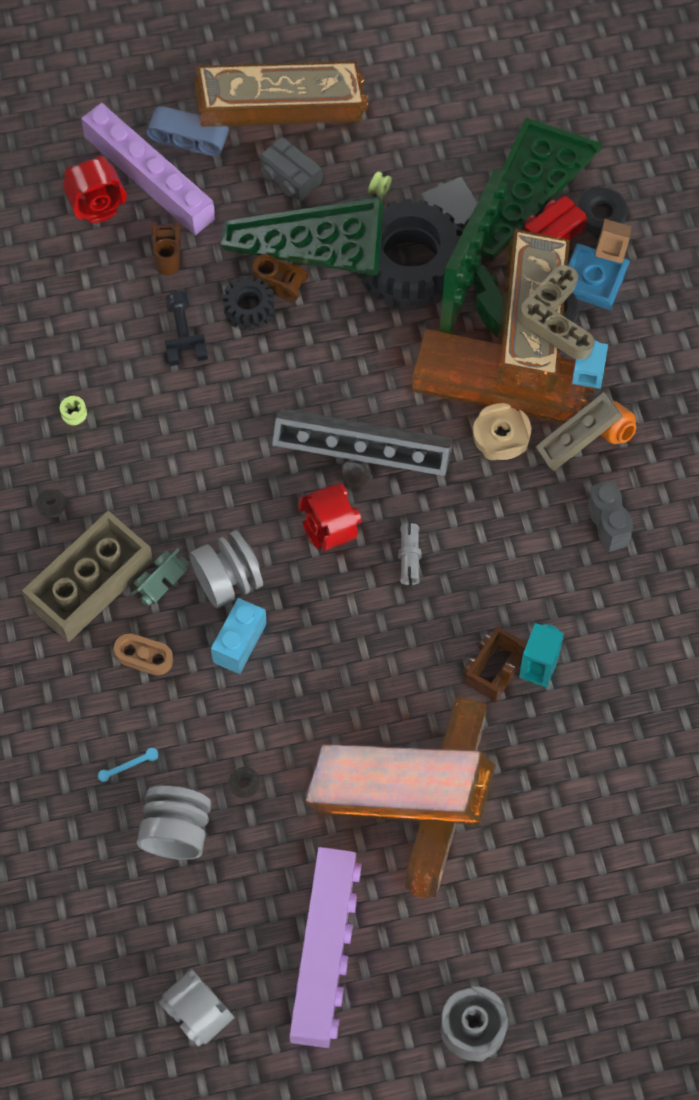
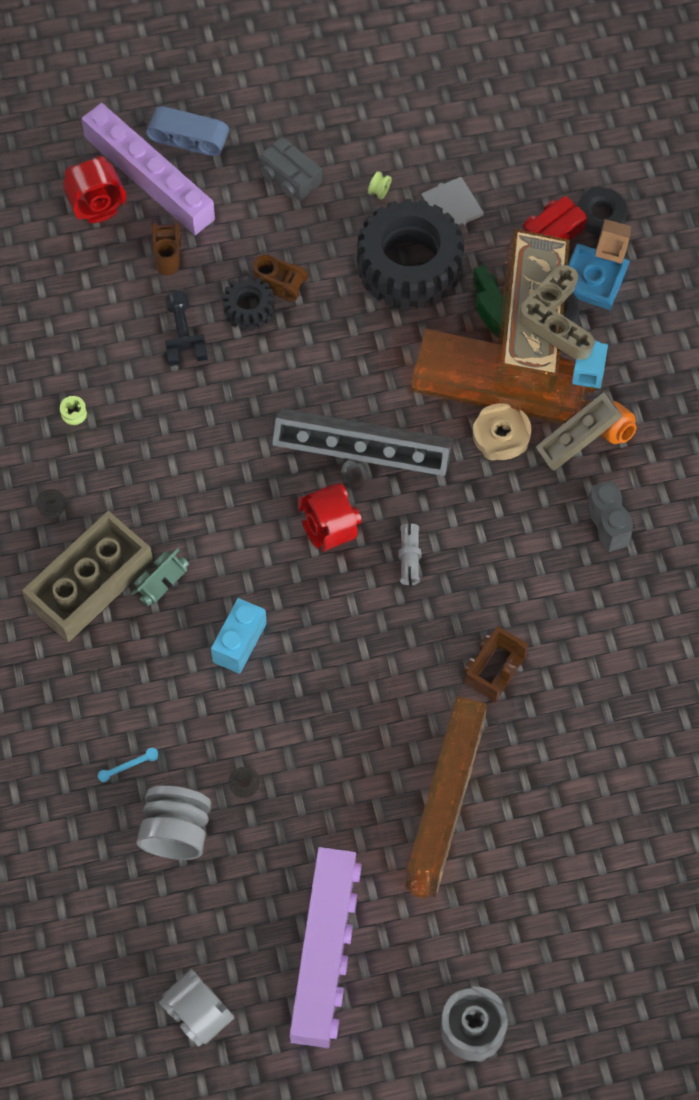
(145, 653): medium nougat plate -> none
(230, 567): light grey wheel -> none
(279, 93): brick -> none
(325, 236): dark green wing -> none
(401, 784): clear orange brick -> none
(467, 253): dark green wing -> none
(536, 172): dark green wing -> none
(541, 654): teal brick -> none

